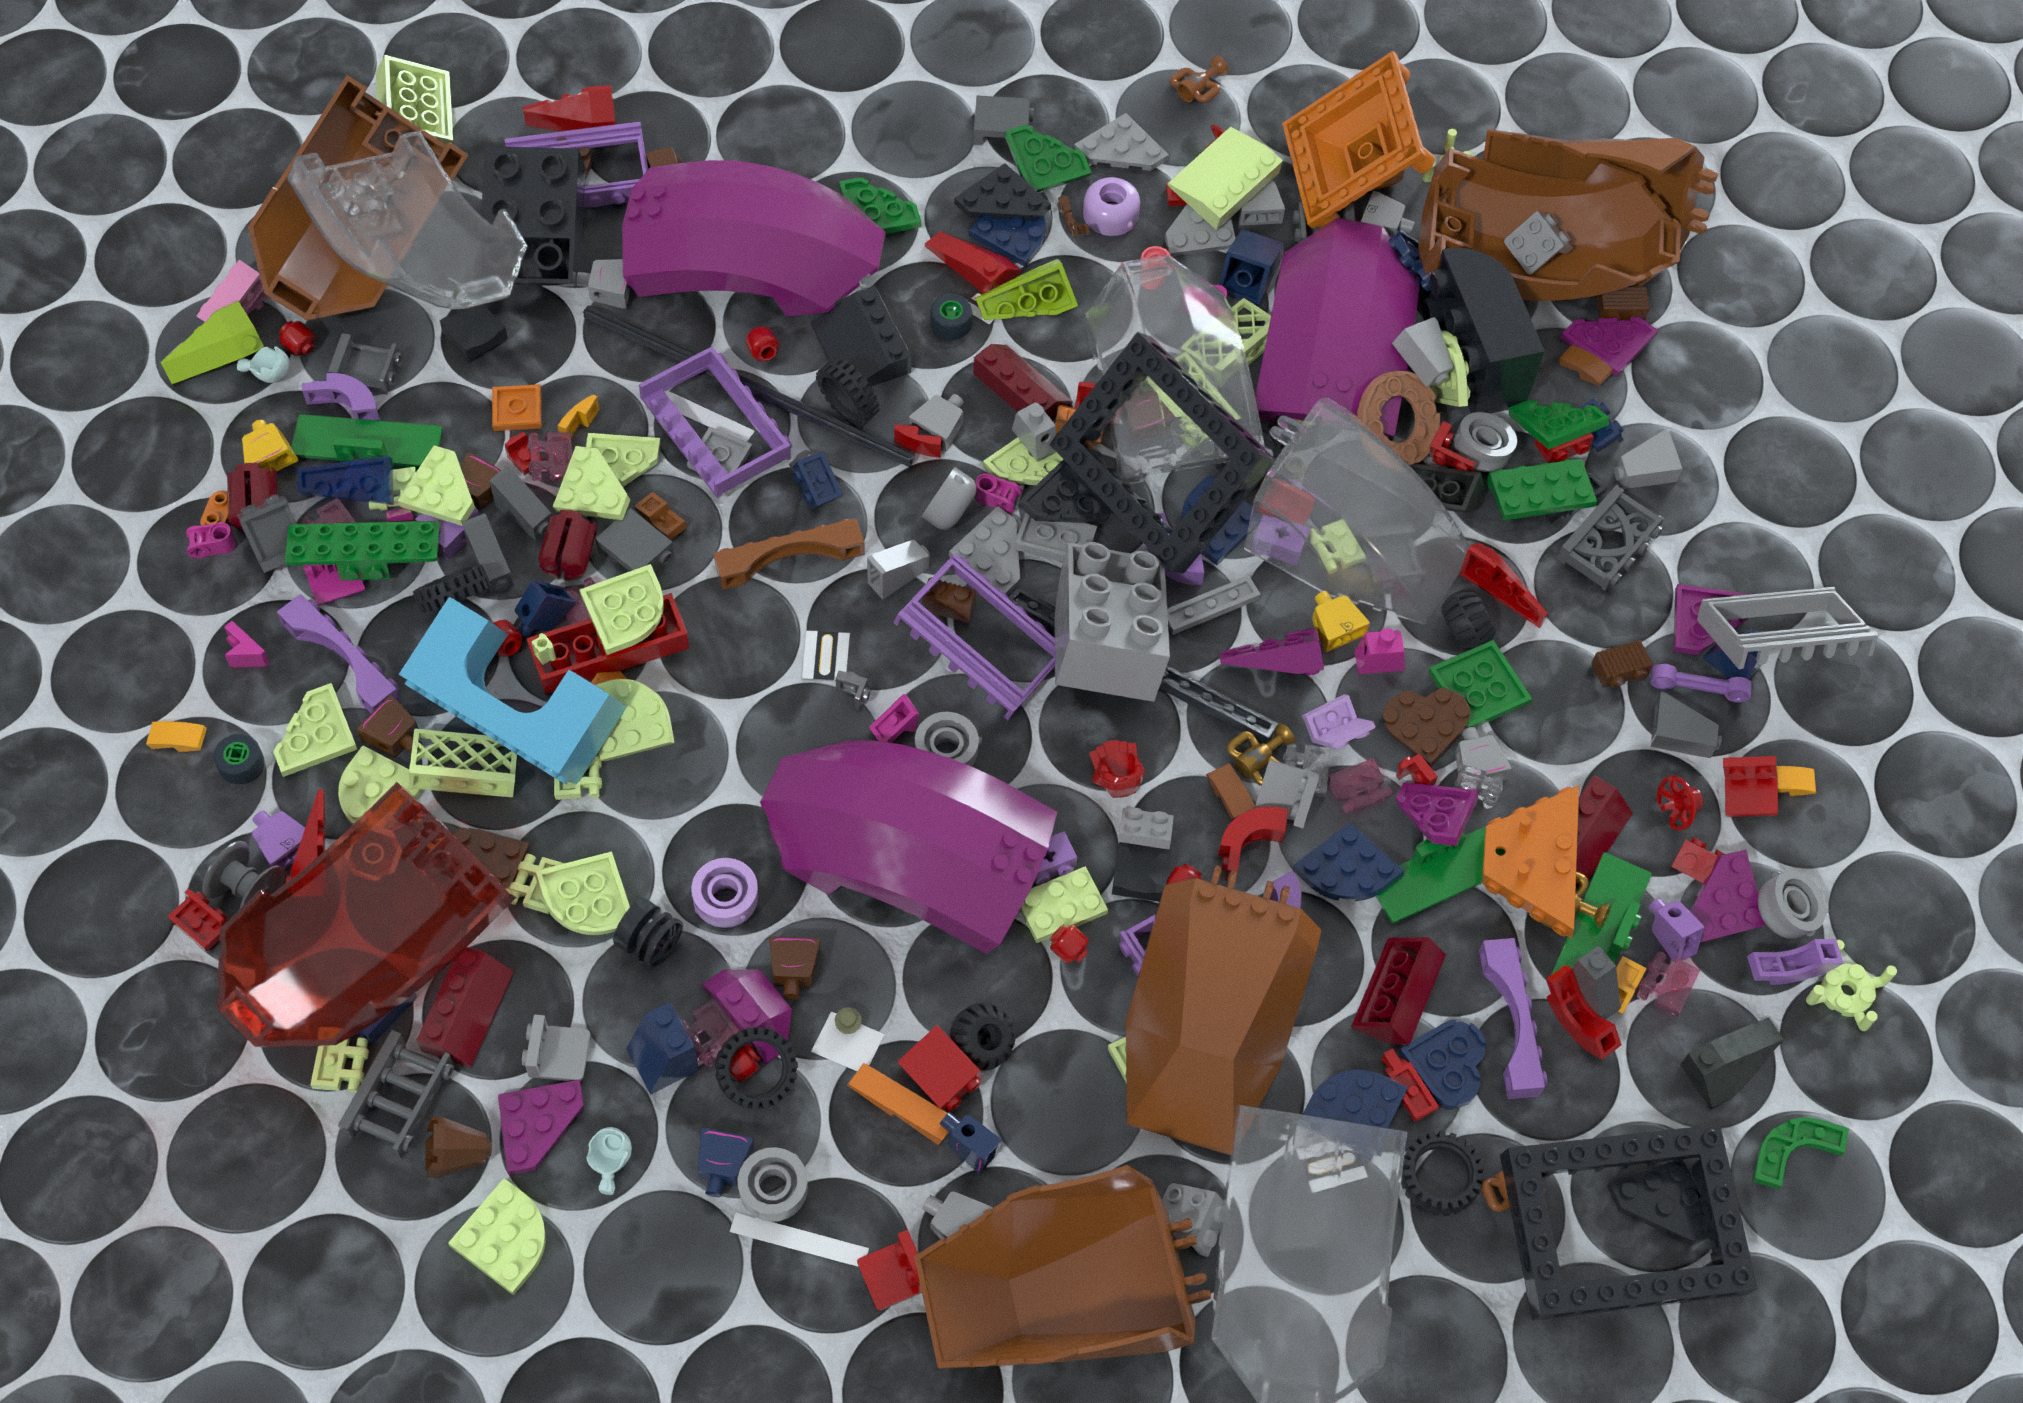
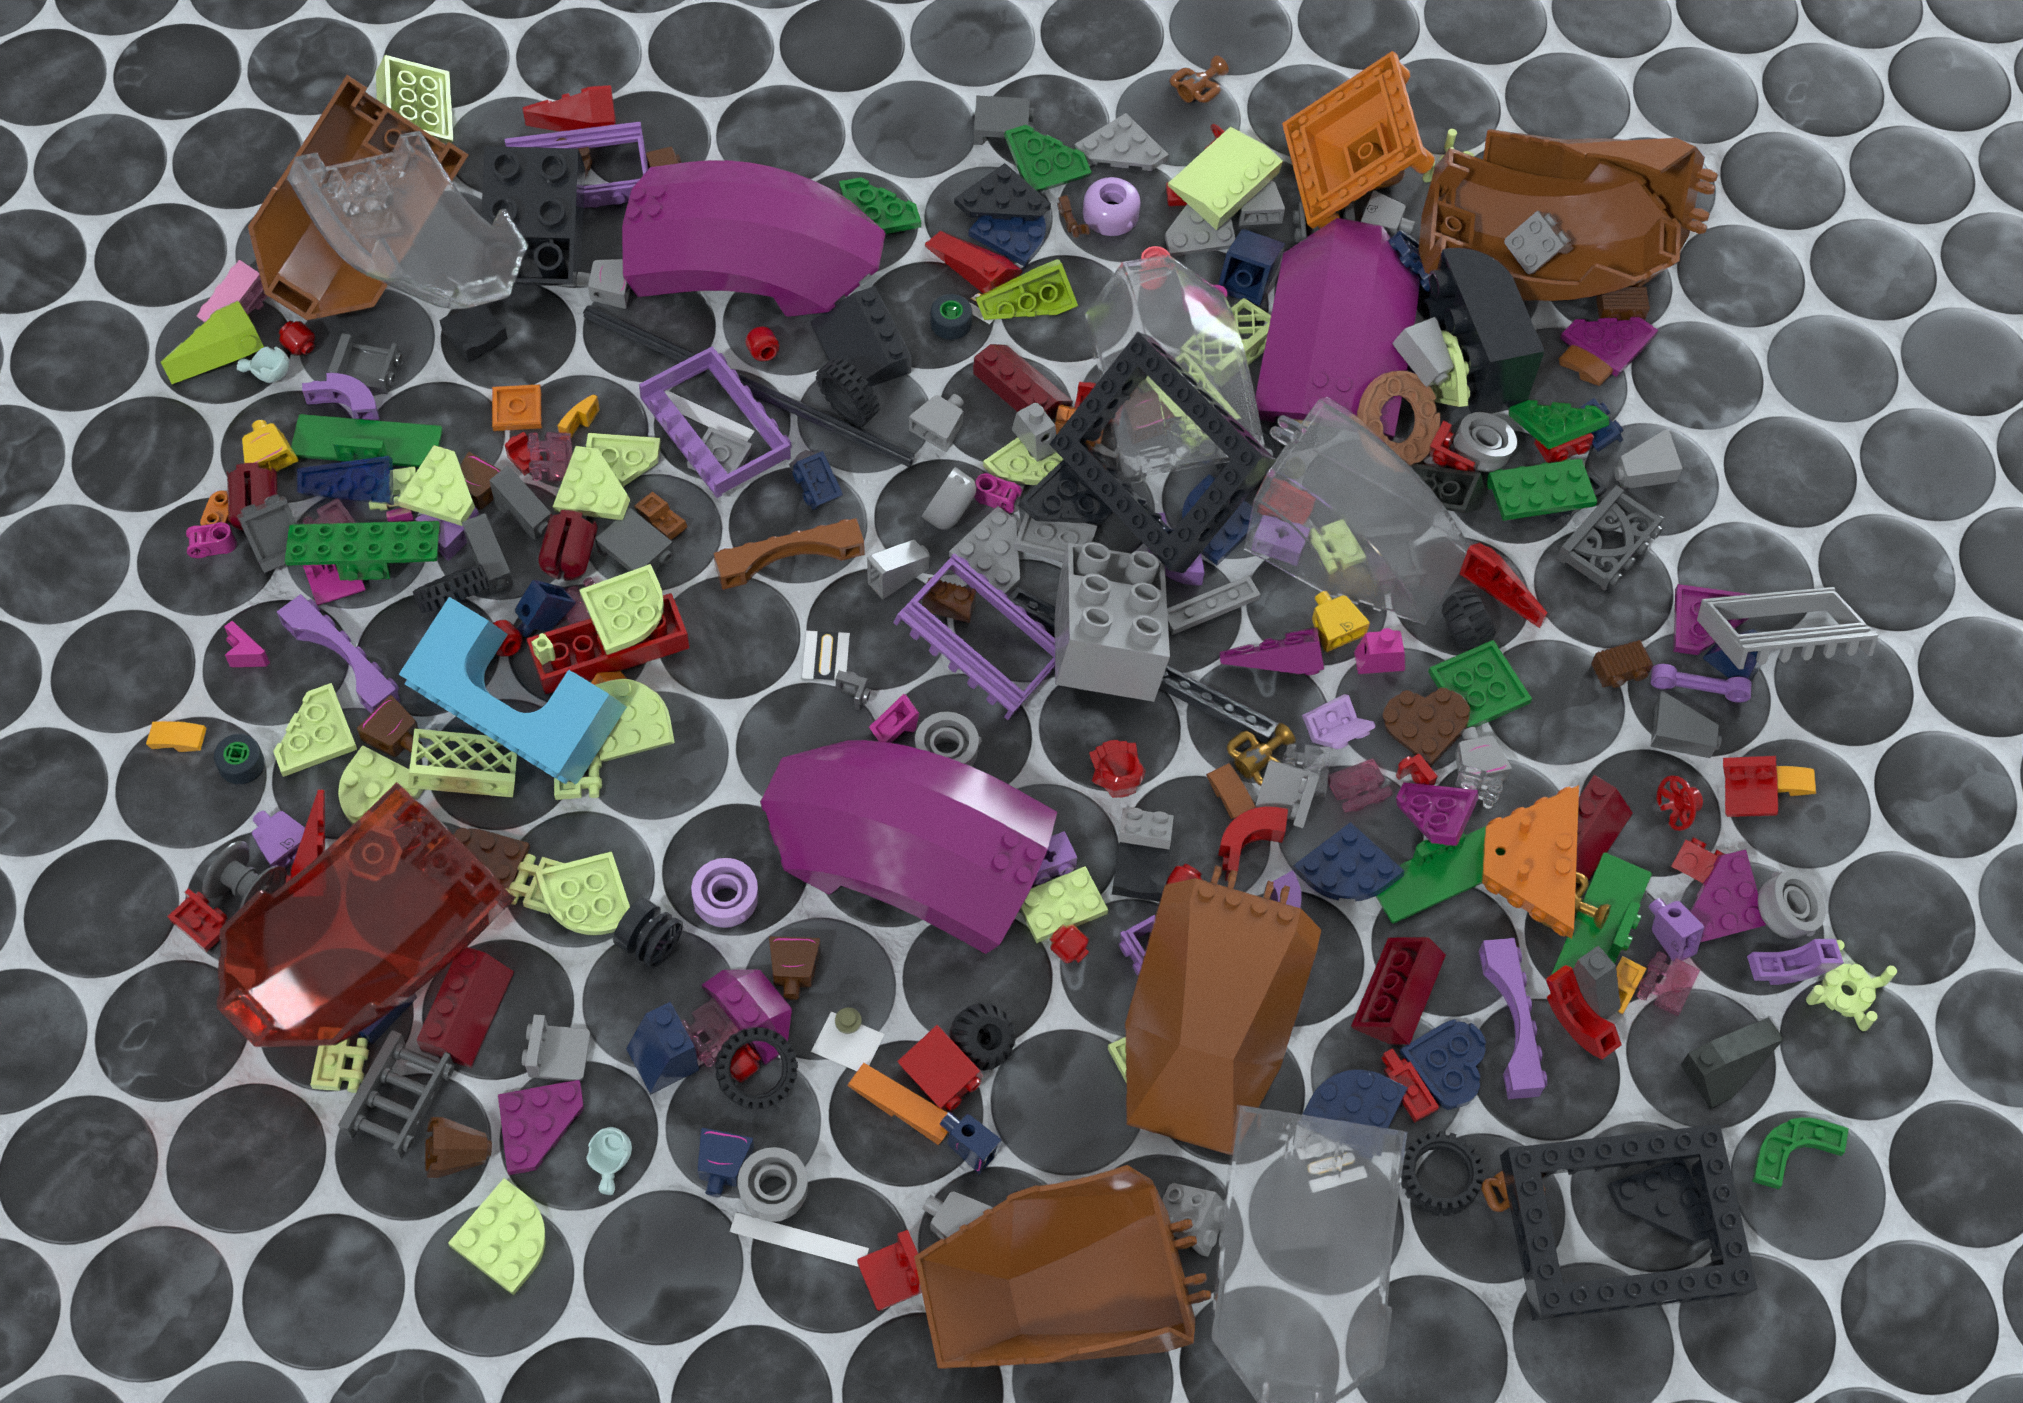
(909, 438): red slope -> none

